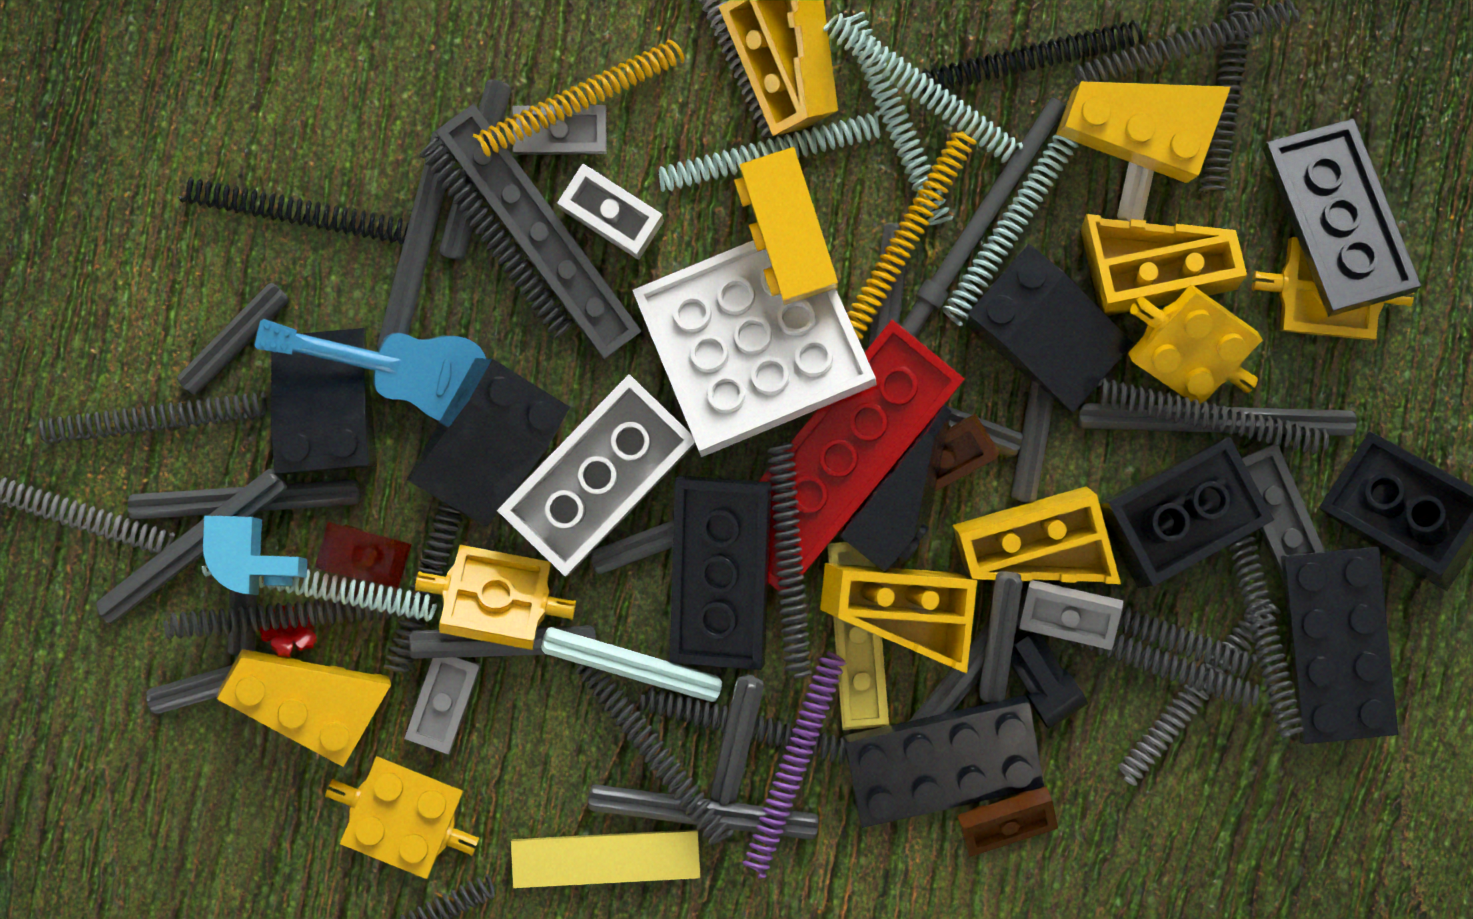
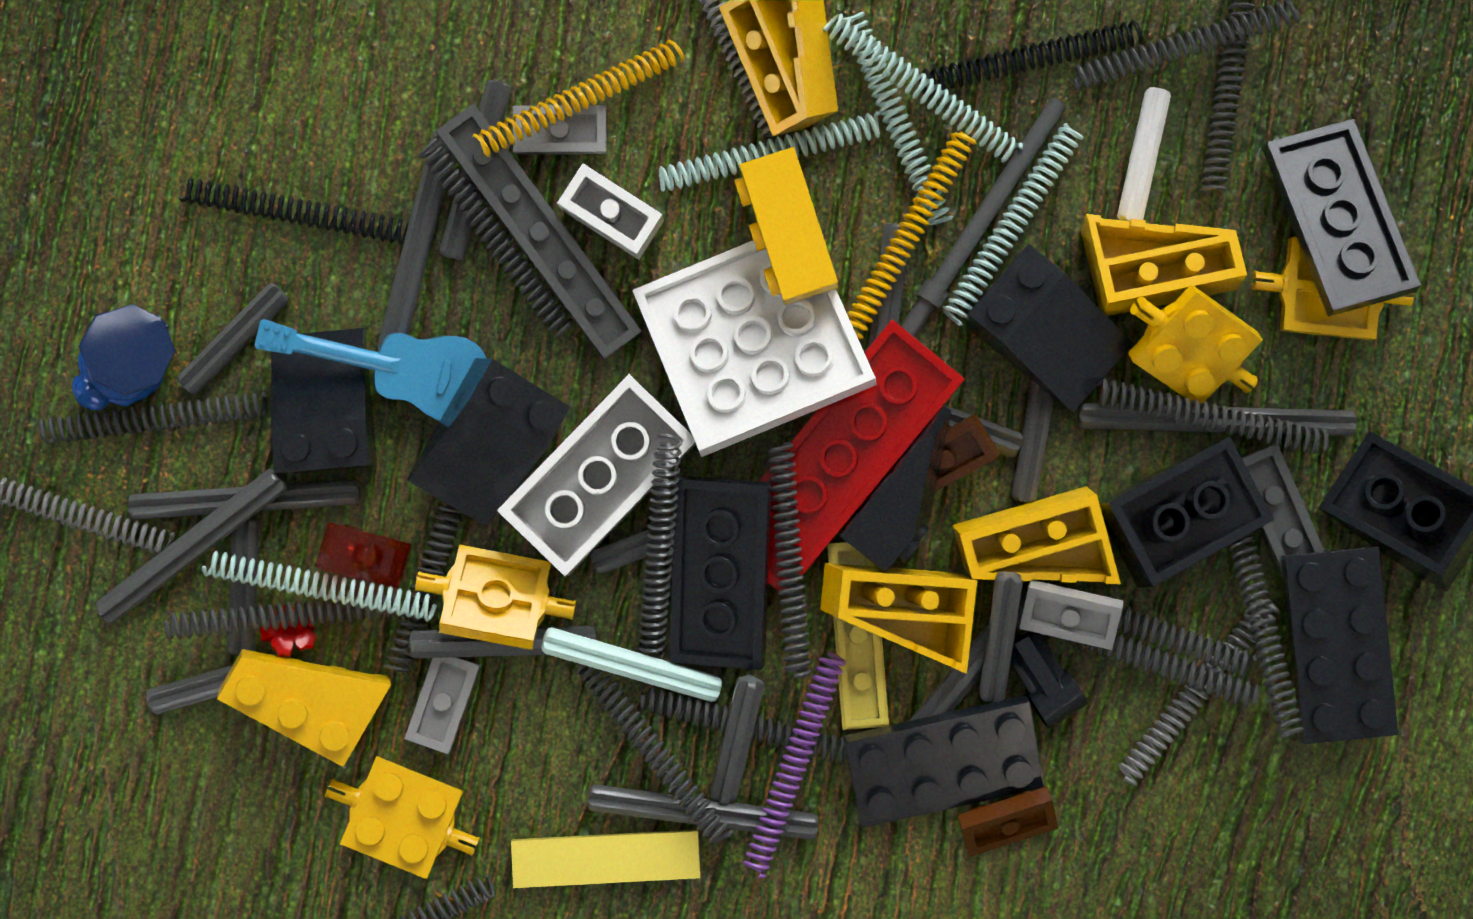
(122, 358): none -> dark blue piece
(234, 556): medium azure brick -> none
(655, 562): none -> dark grey piece
(1146, 123): yellow wedge -> none

